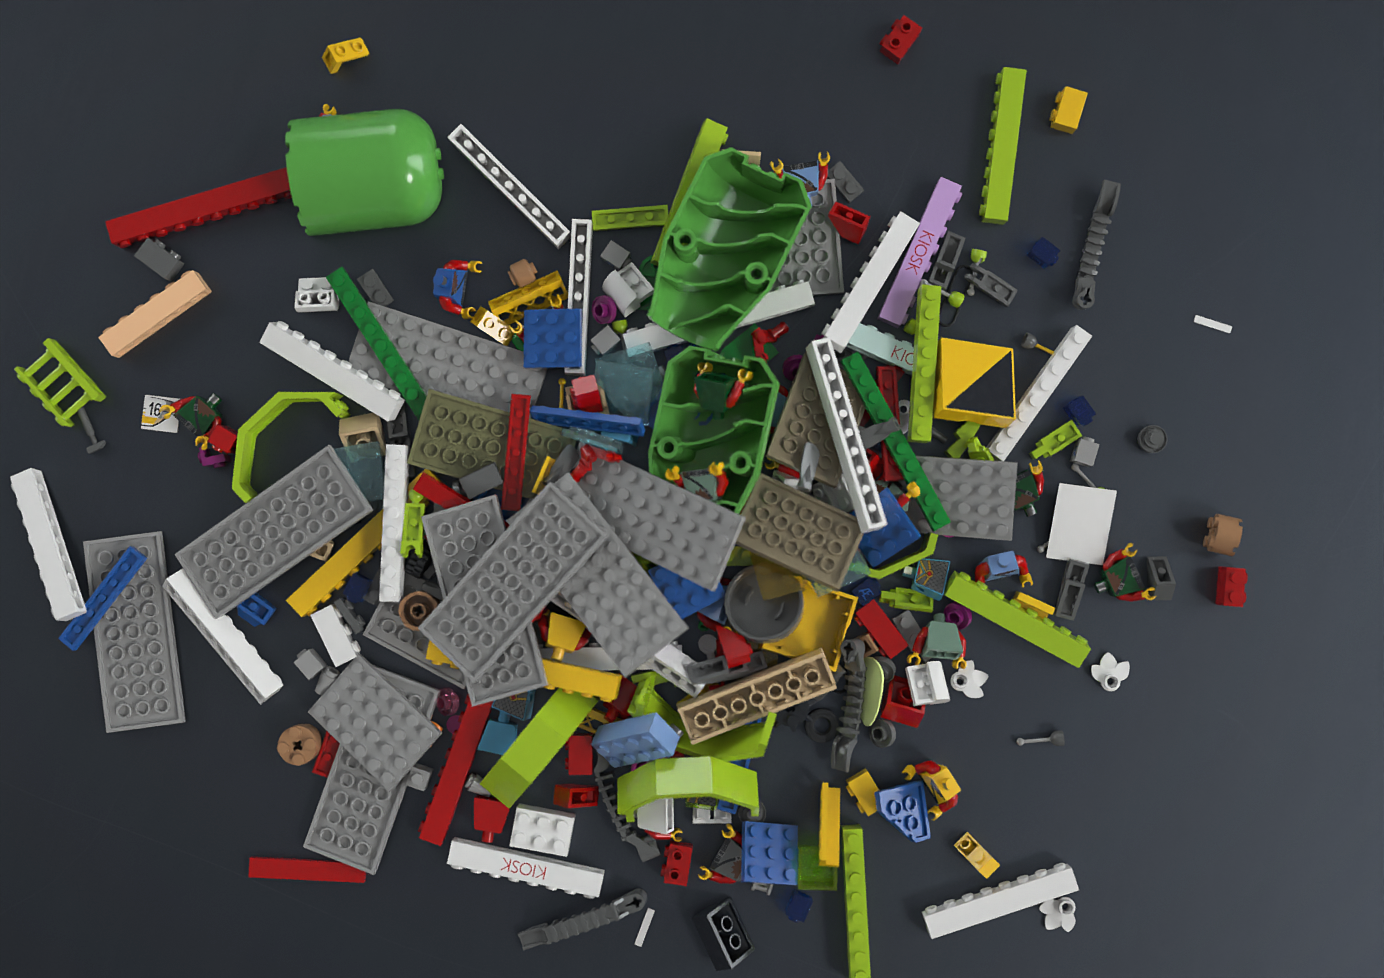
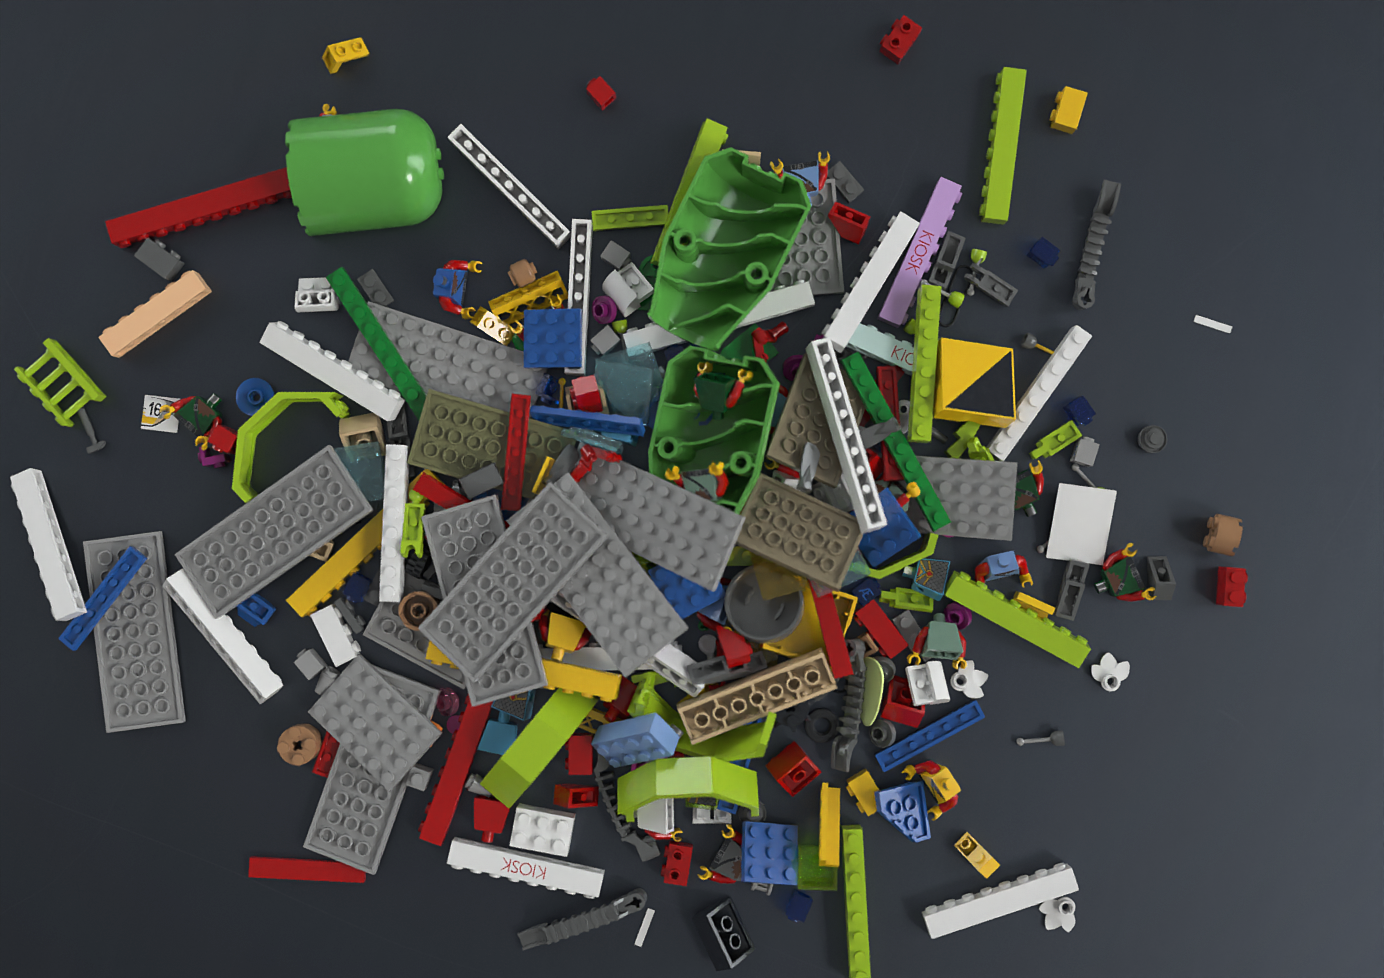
(247, 391): none -> blue dish
(546, 388): none -> clear blue bracket
(600, 92): none -> red brick
(793, 768): none -> red slope
(832, 634): none -> red tile
(929, 735): none -> blue plate

